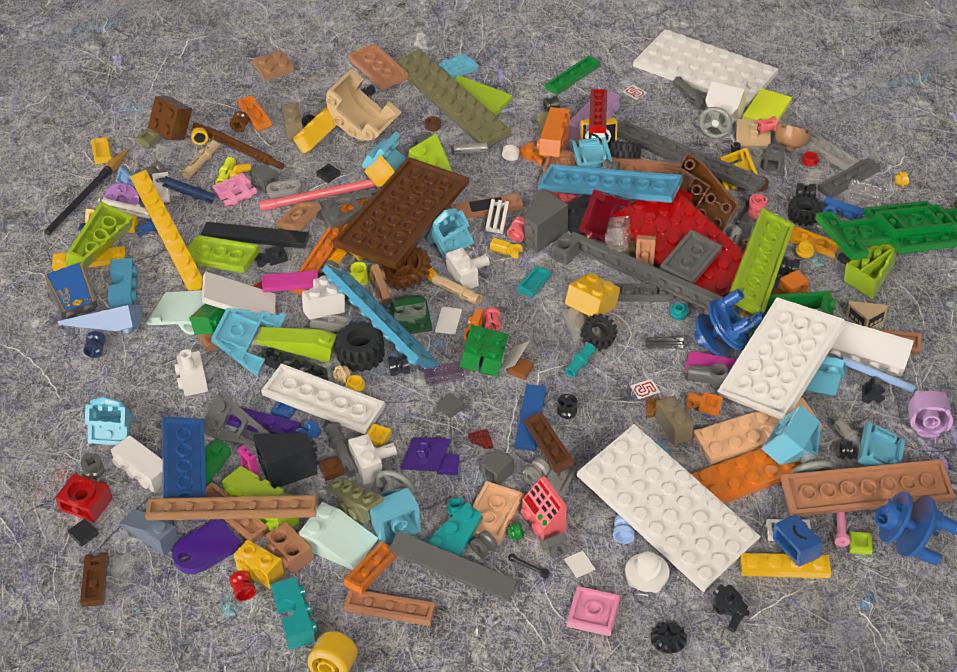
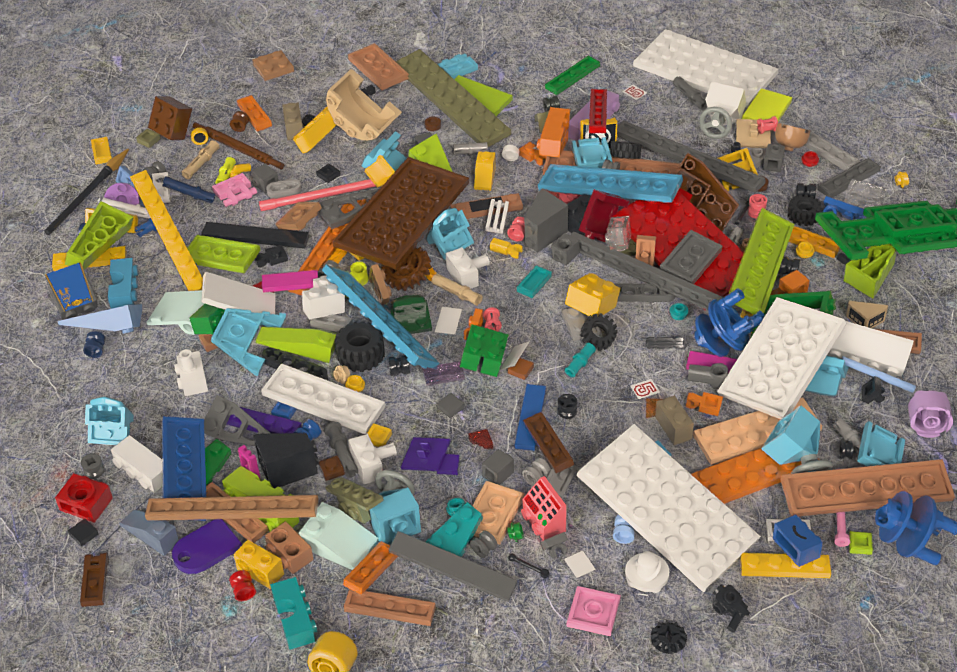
(485, 170): none -> yellow slope

